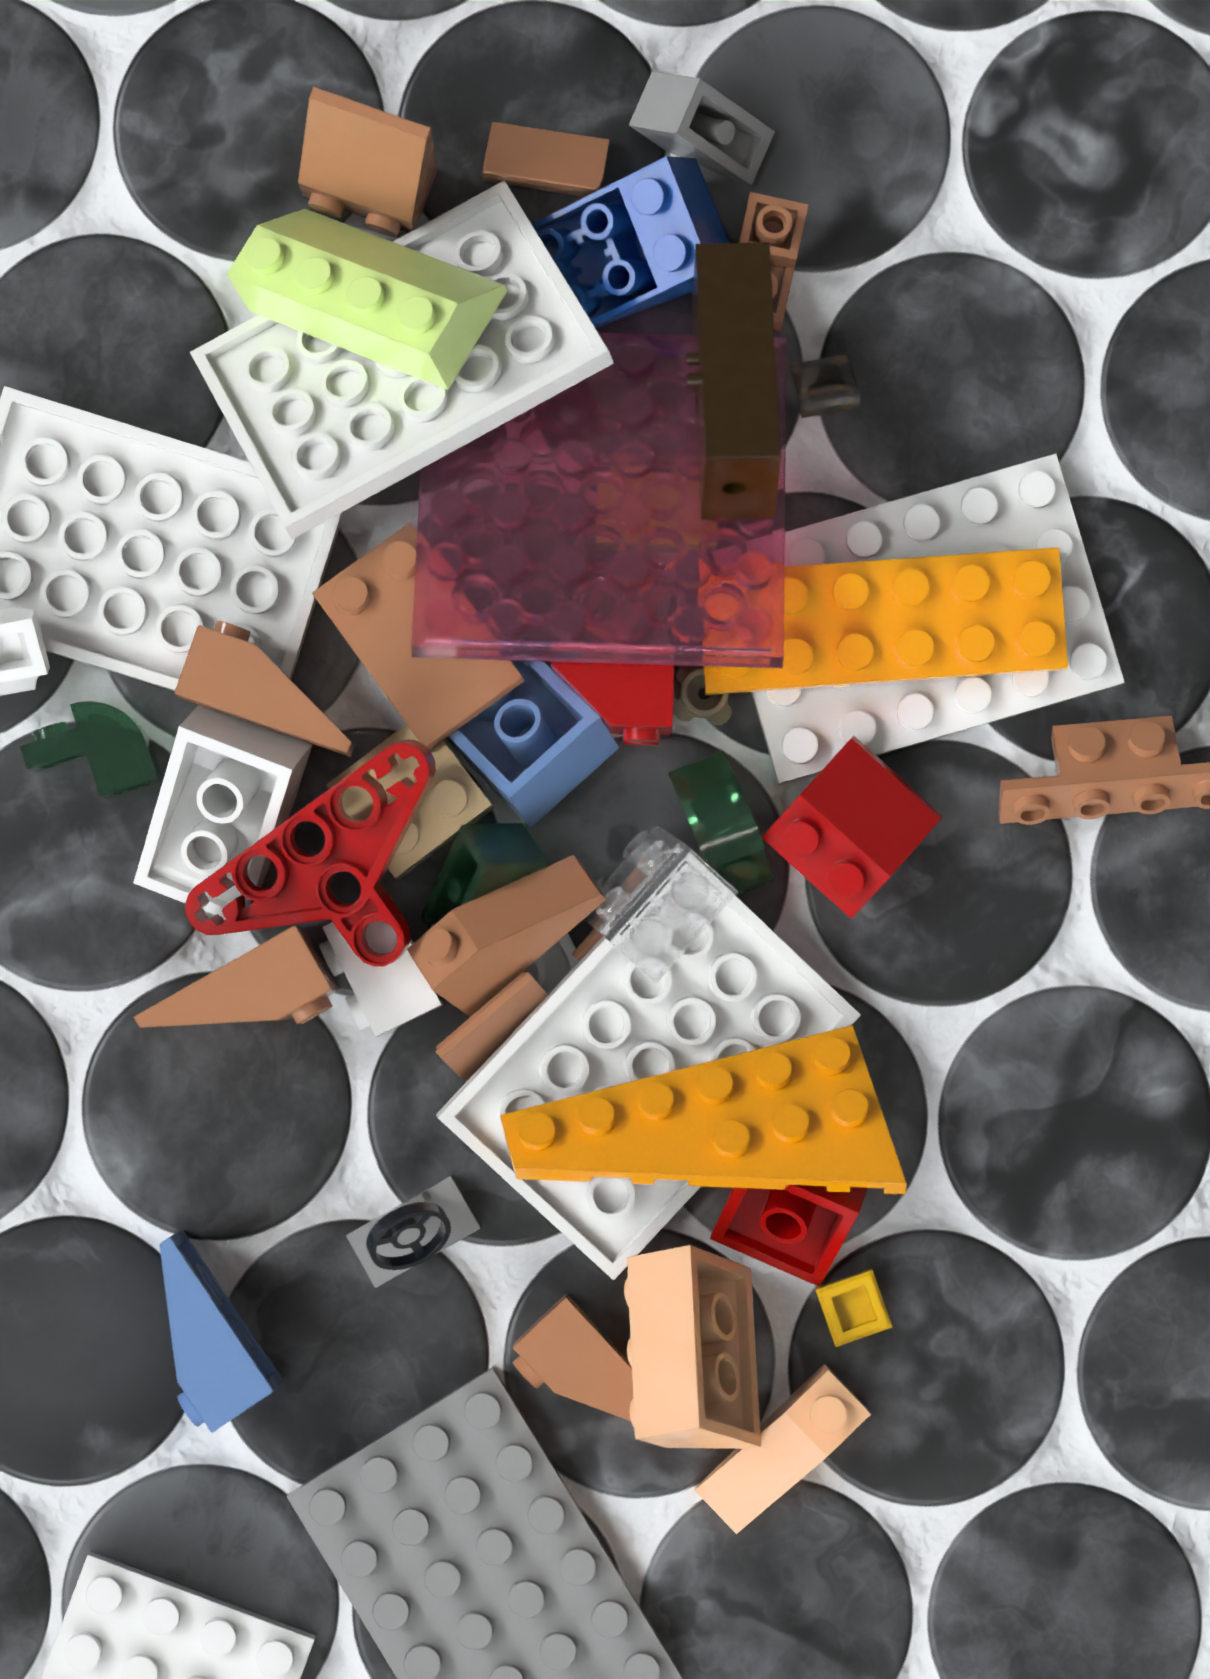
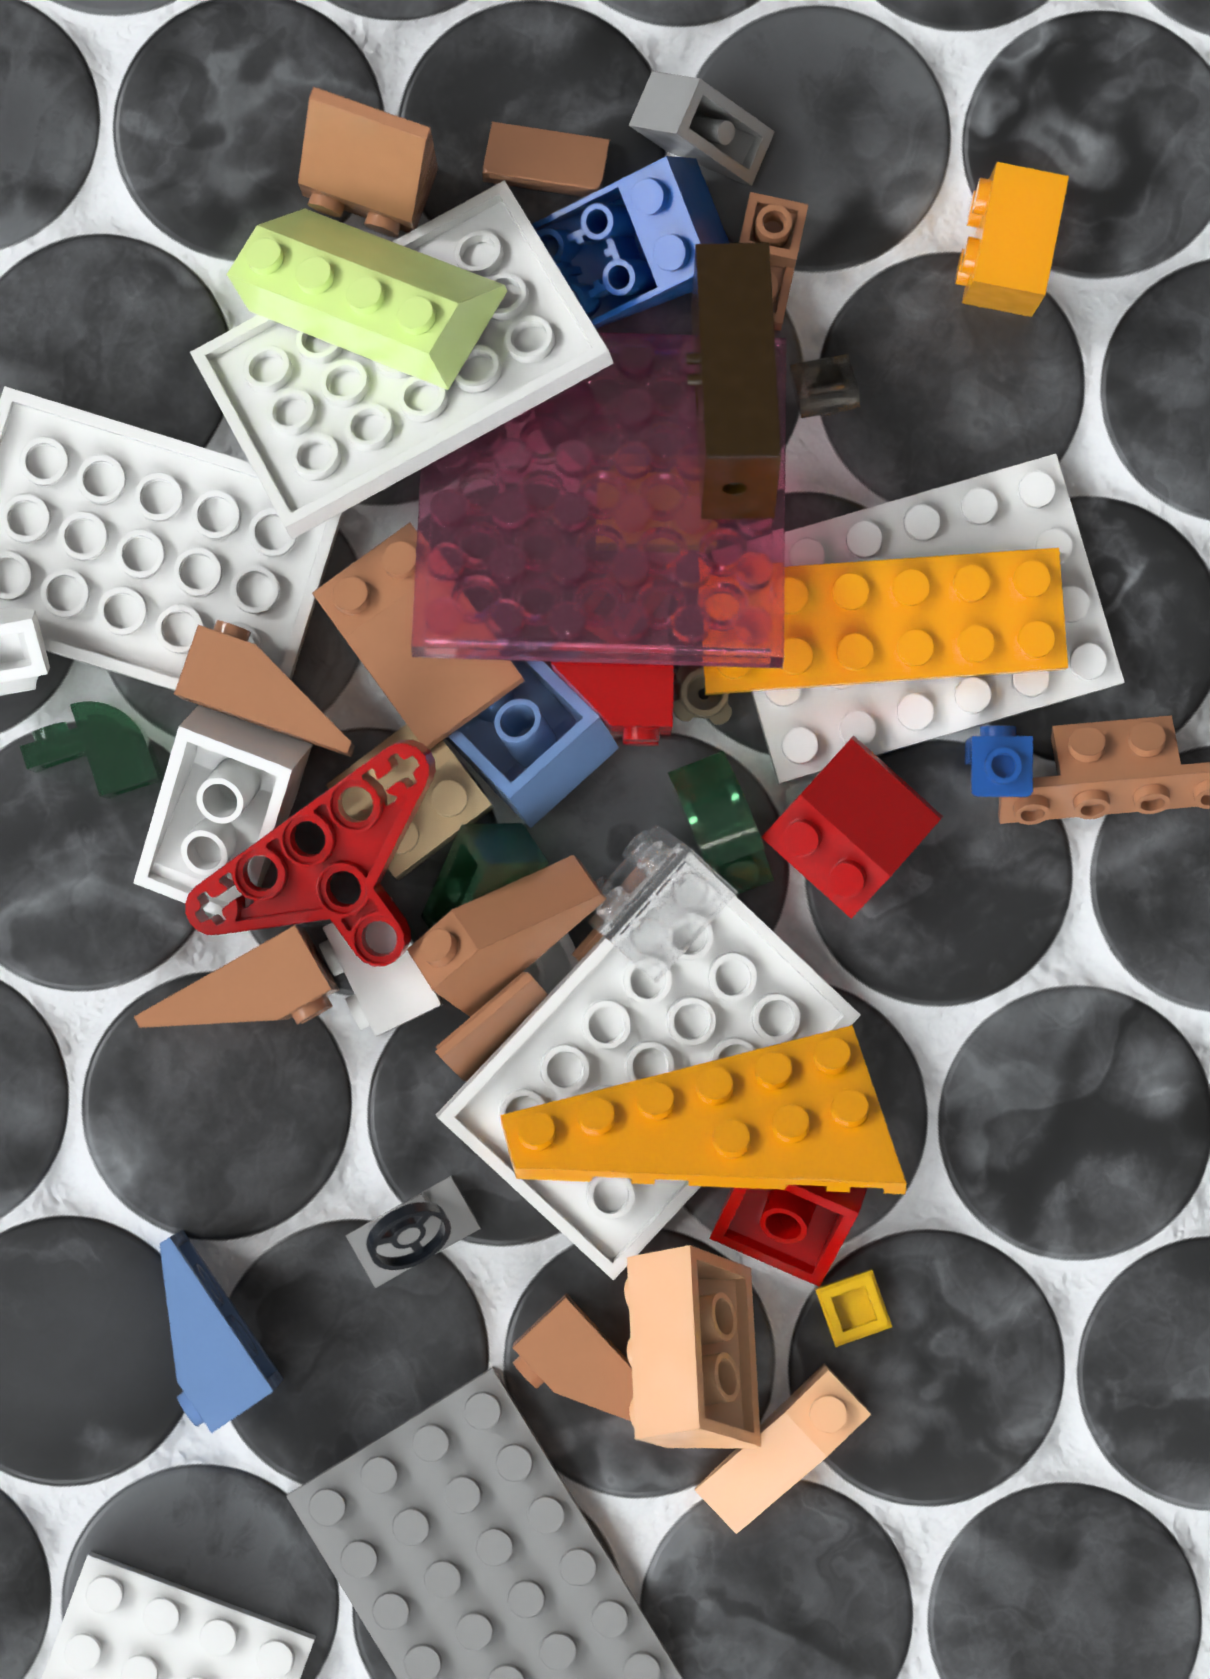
(1000, 762): none -> blue bracket
(1014, 239): none -> light orange brick

